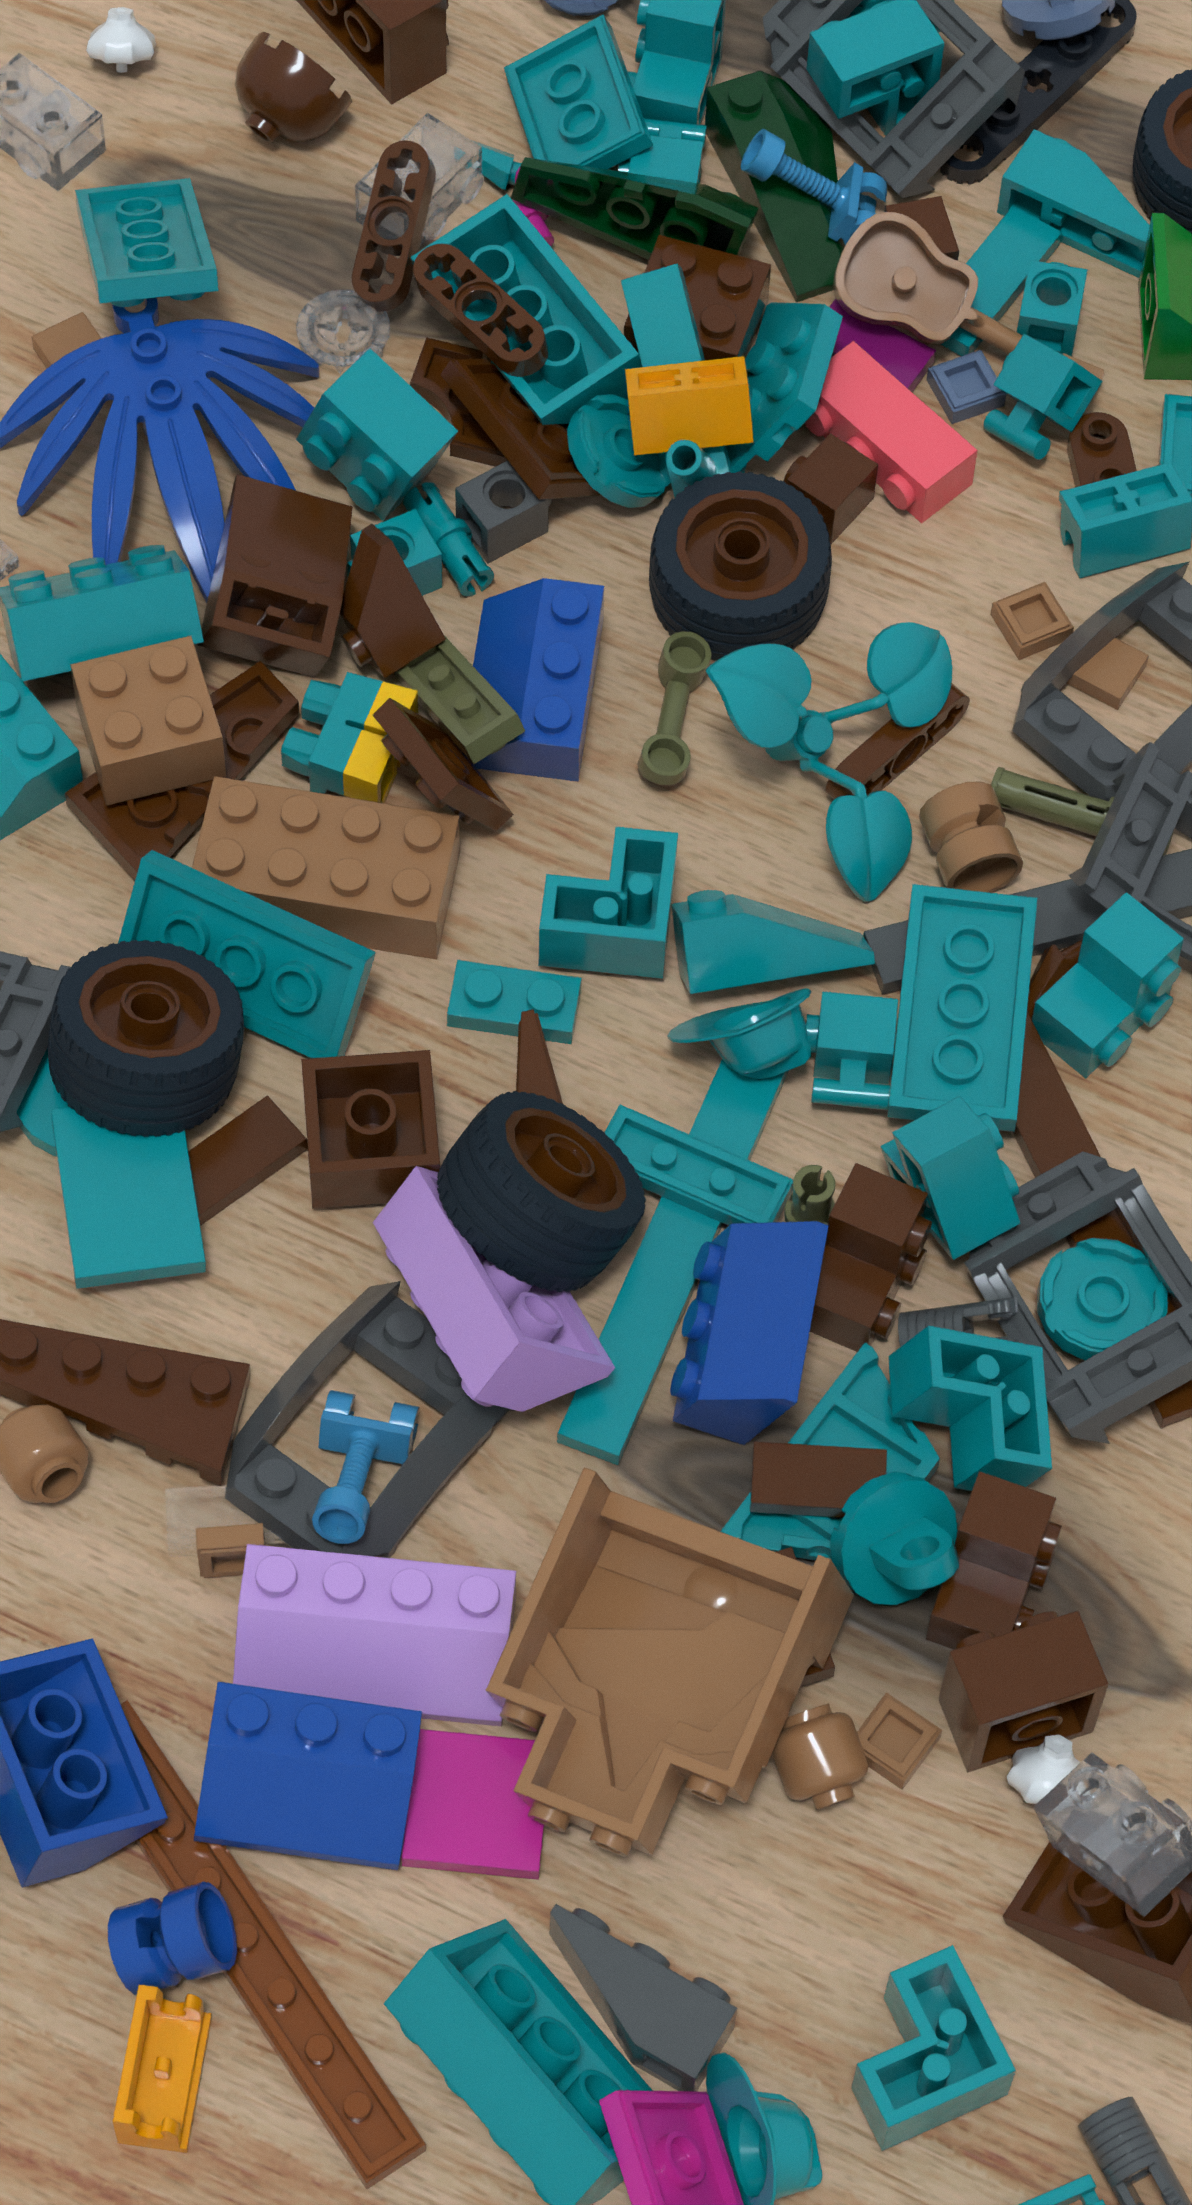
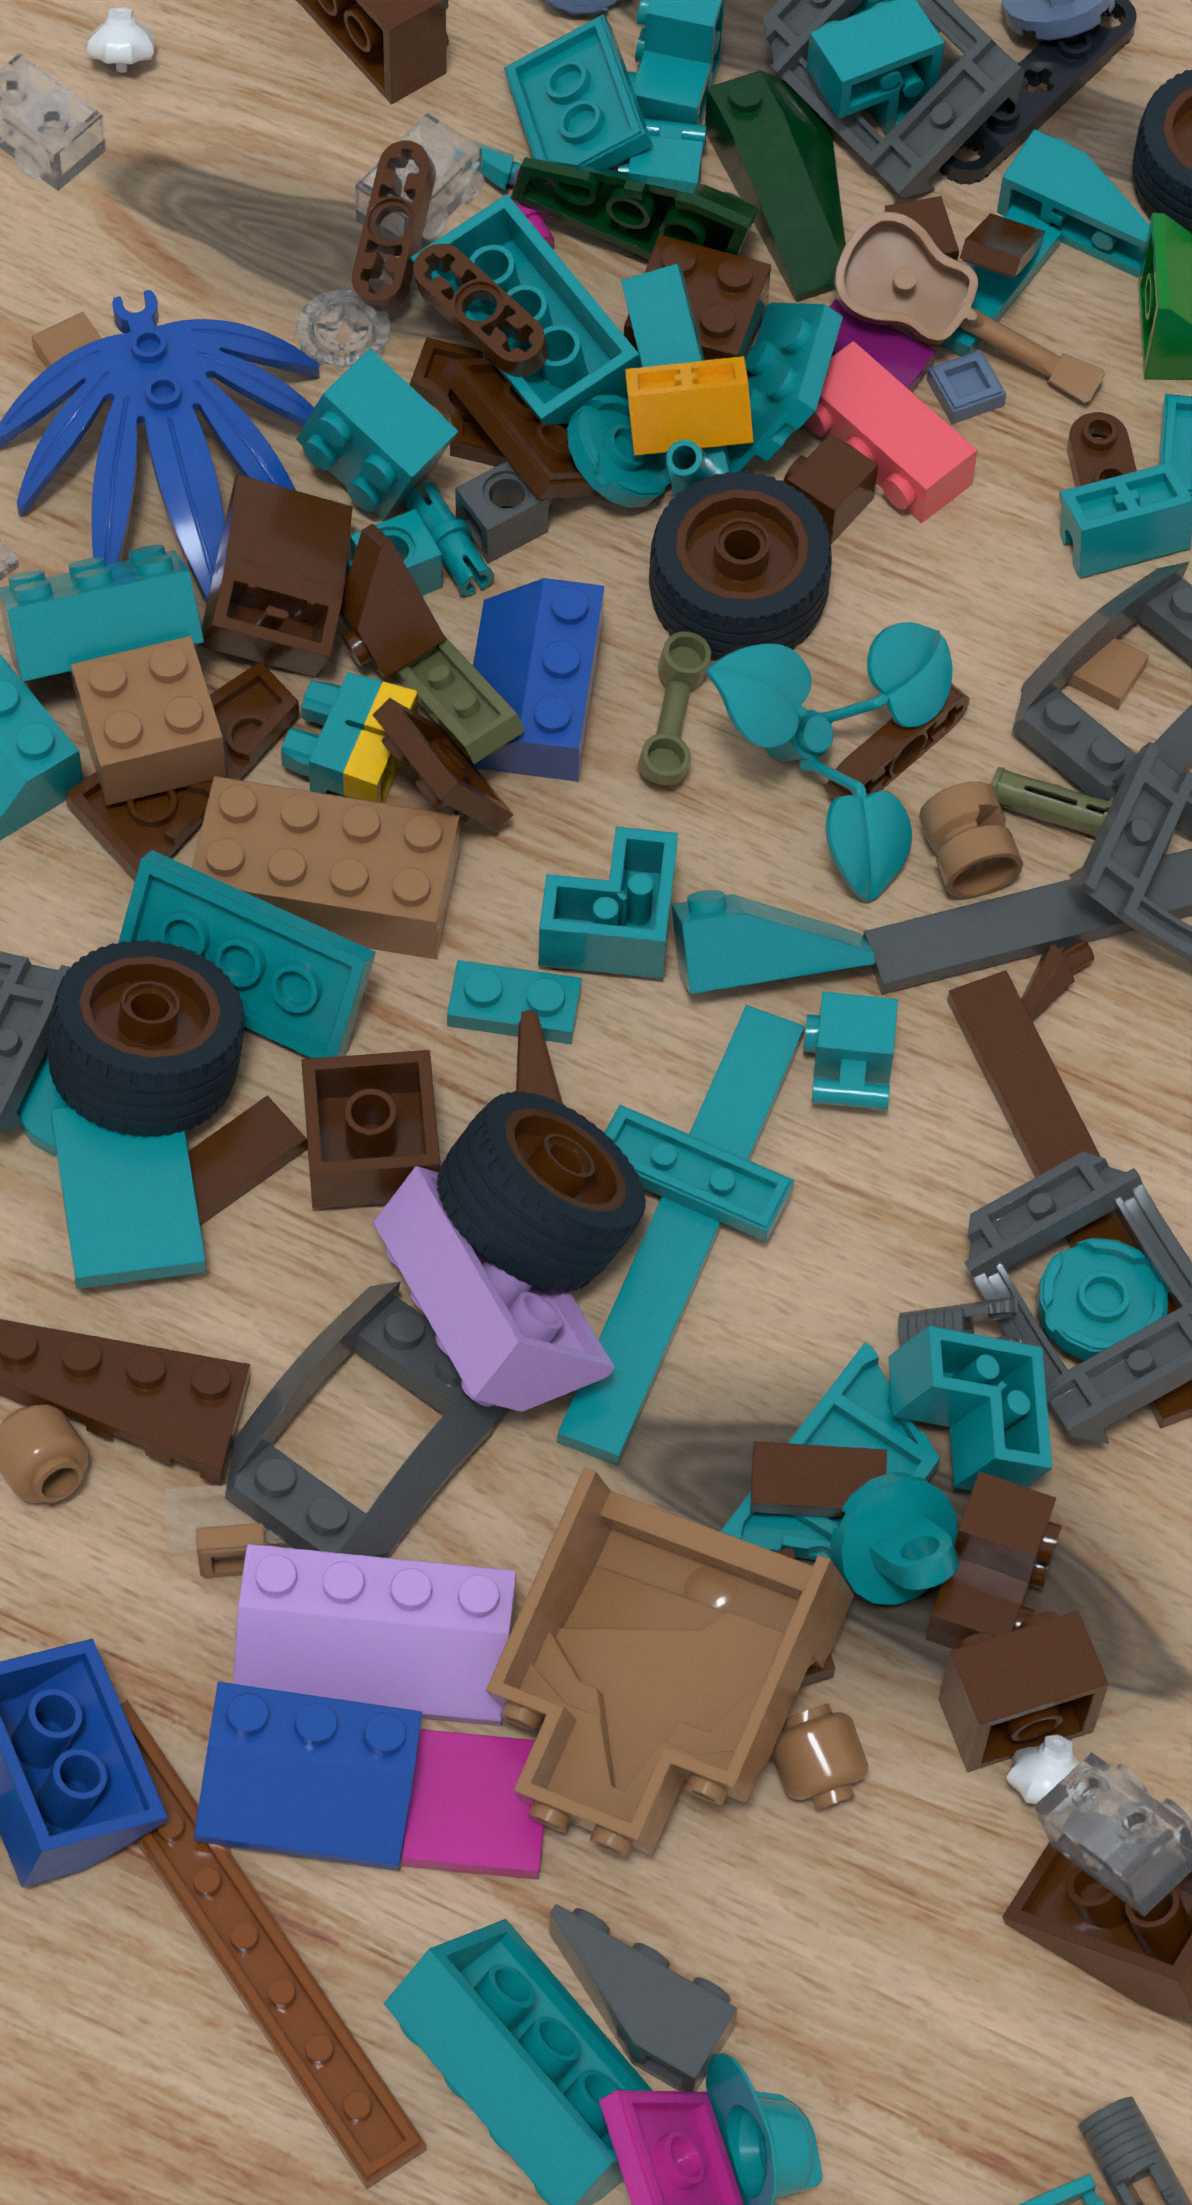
(146, 242): teal plate -> none
(161, 2071): light orange hinge -> none
(173, 1938): blue wheel -> none
(286, 93): reddish brown cylinder -> none
(342, 1509): dark azure bar -> none
(748, 1327): blue slope -> none
(754, 1037): teal piece -> none
(811, 1196): olive pin -> none
(849, 207): dark azure bar -> none
(868, 1252): reddish brown brick -> none
(896, 1740): medium nougat tile -> none
(948, 2056): teal brick -> none
(958, 1165): teal brick -> none
(963, 1003): teal plate -> none
(1002, 245): none -> reddish brown tile
(1031, 620): medium nougat tile -> none
(1044, 388): teal brick -> none
(1052, 304): teal brick -> none
(1113, 988): teal brick -> none

